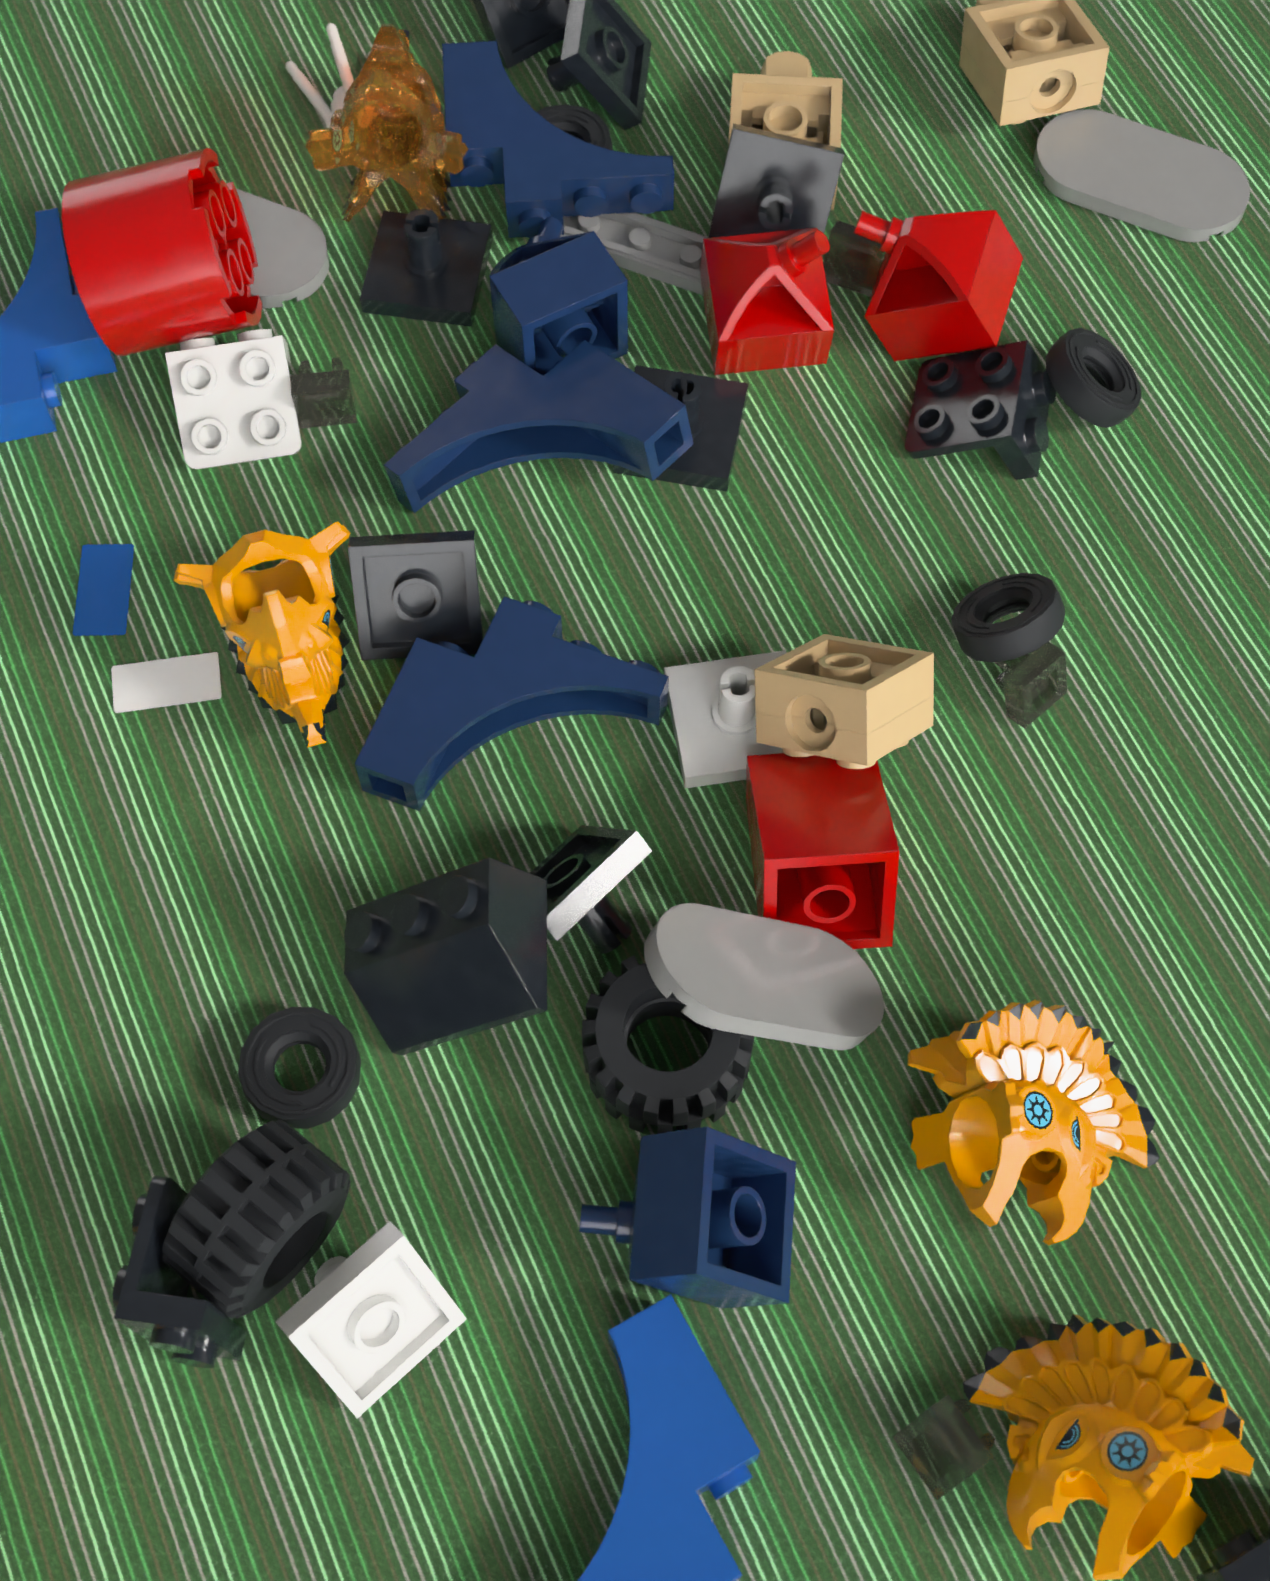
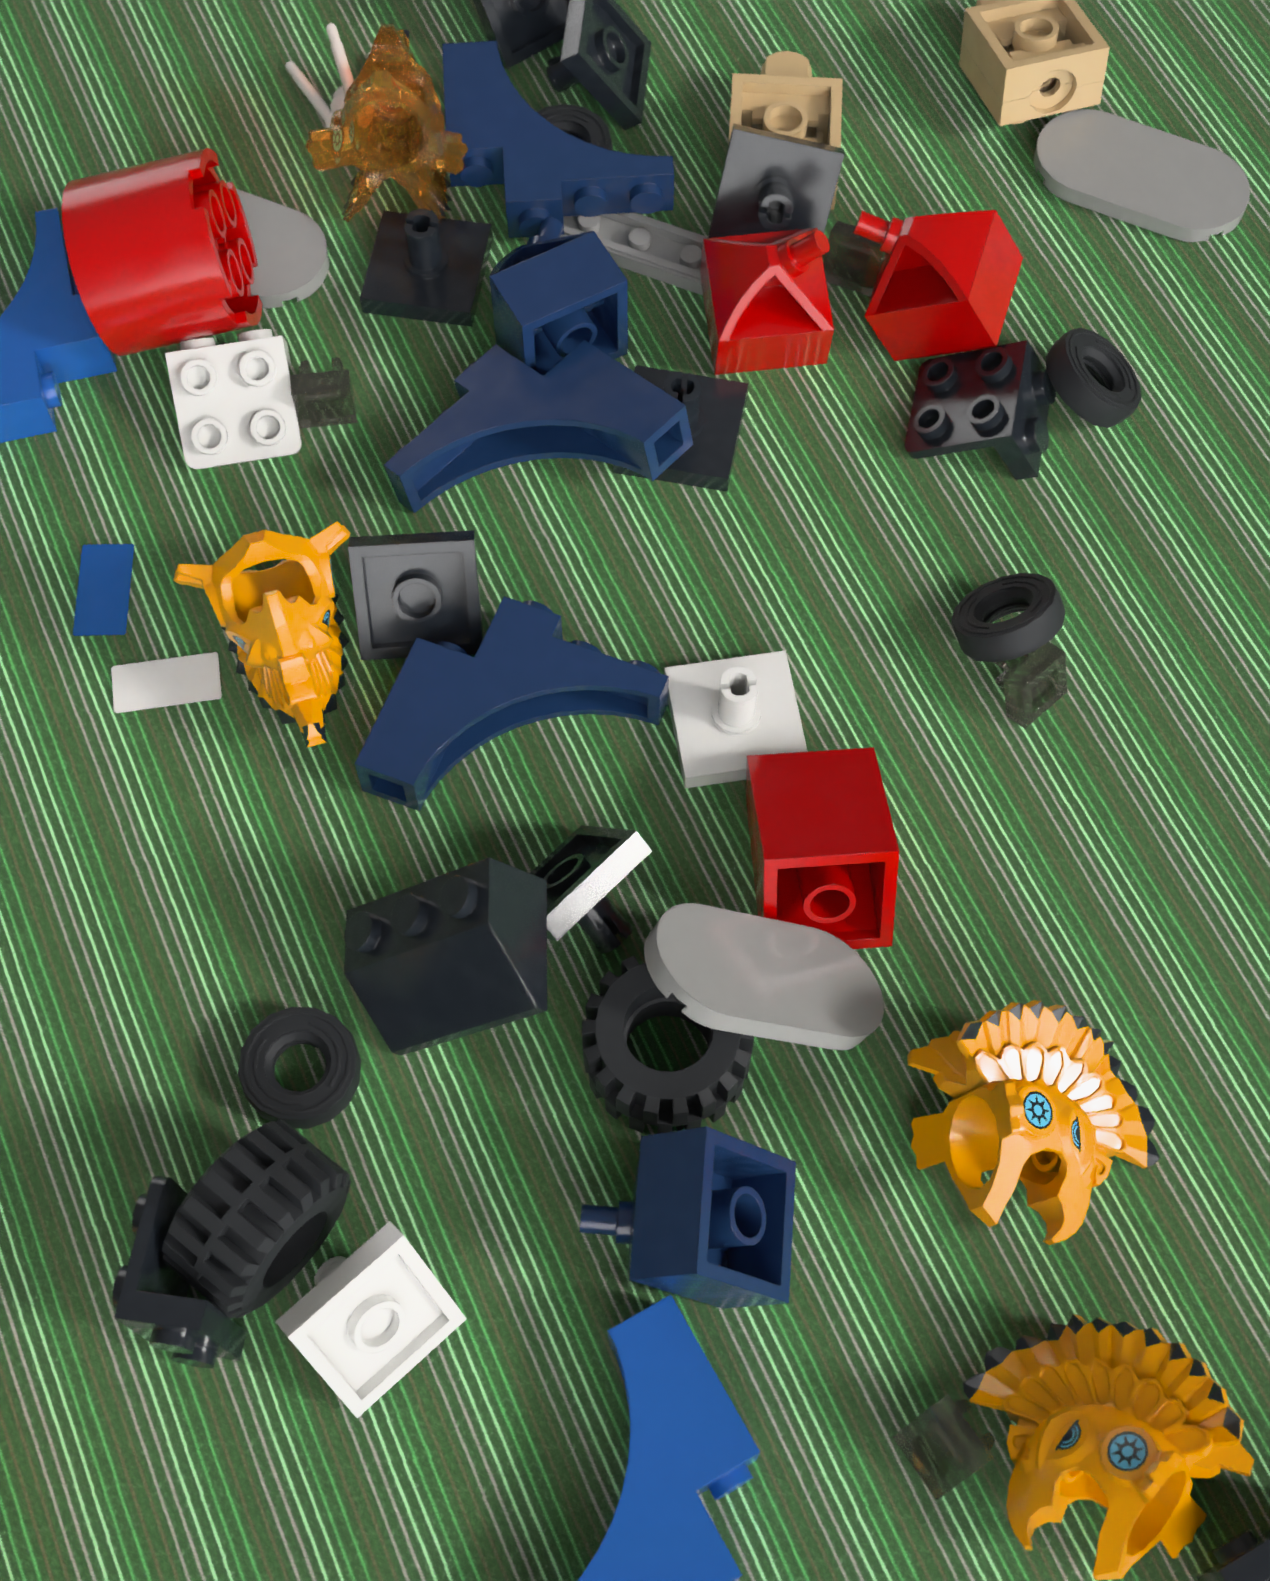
(844, 699): tan brick -> none

